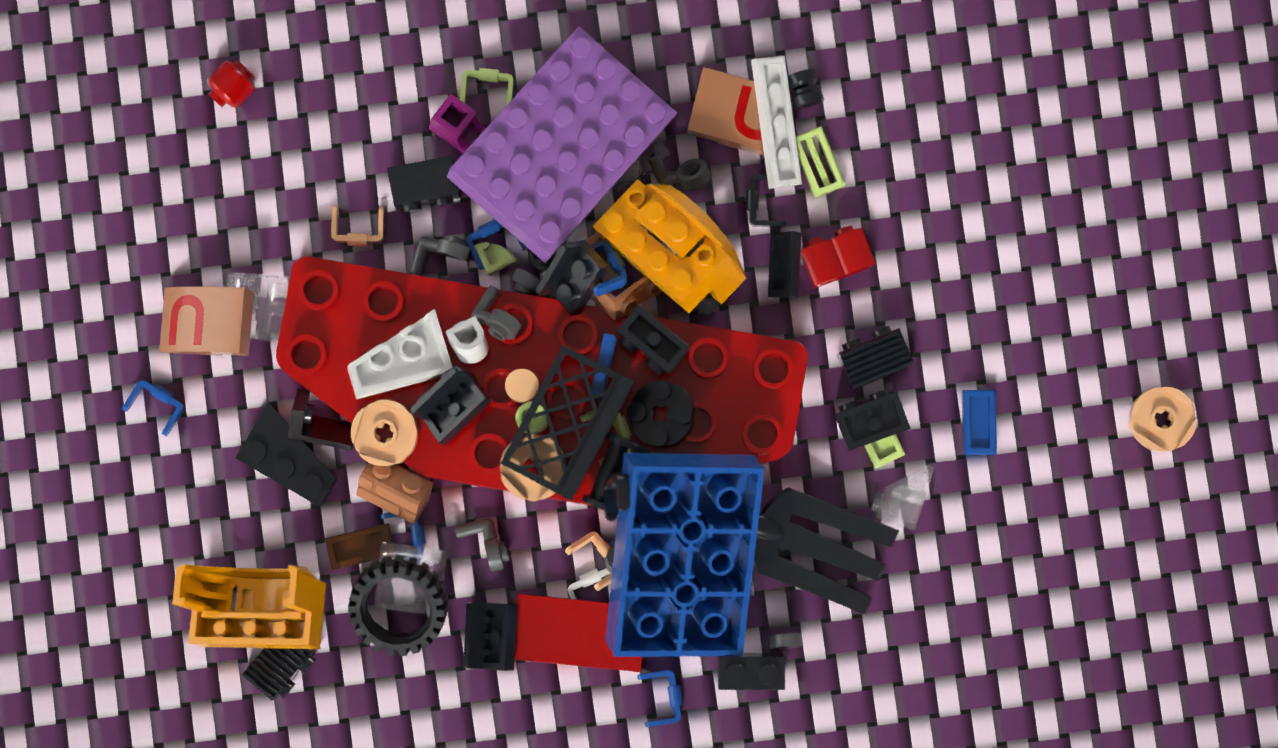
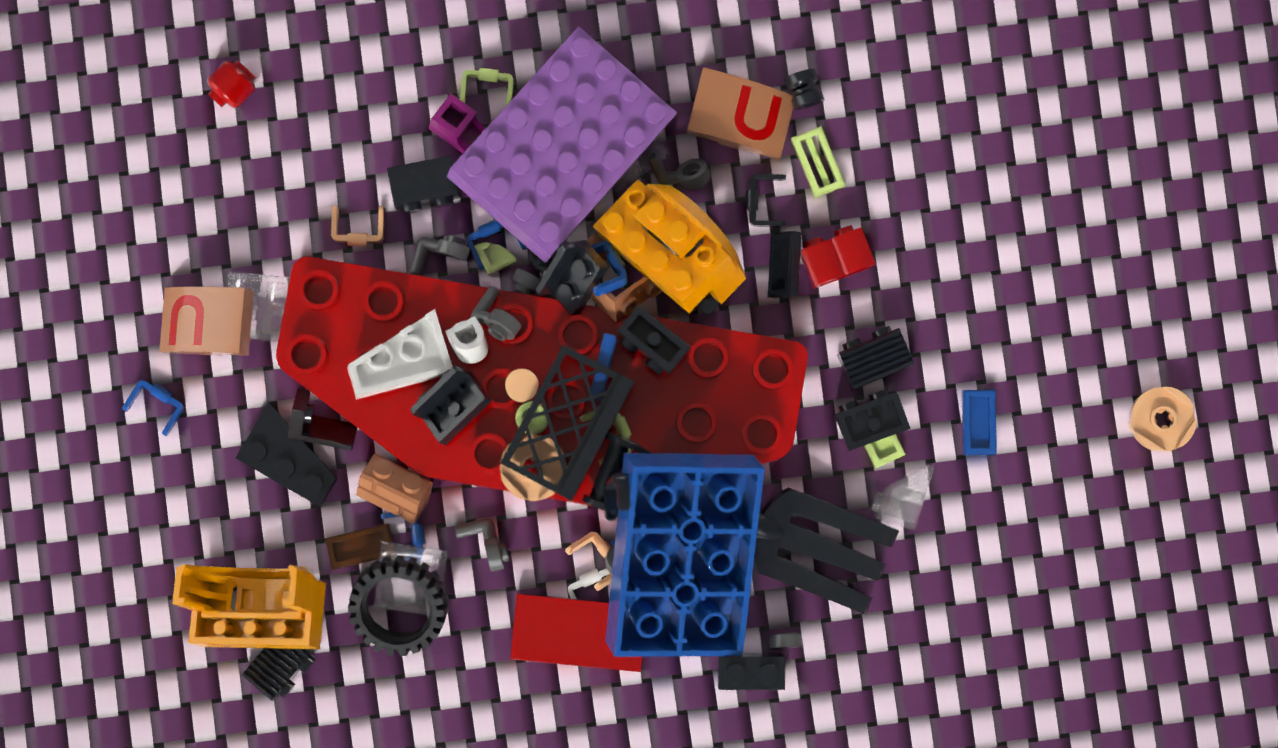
(375, 416): light nougat plate -> none
(490, 636): black bracket -> none
(675, 697): blue piece -> none
(680, 414): black plate -> none
(776, 122): white tile -> none

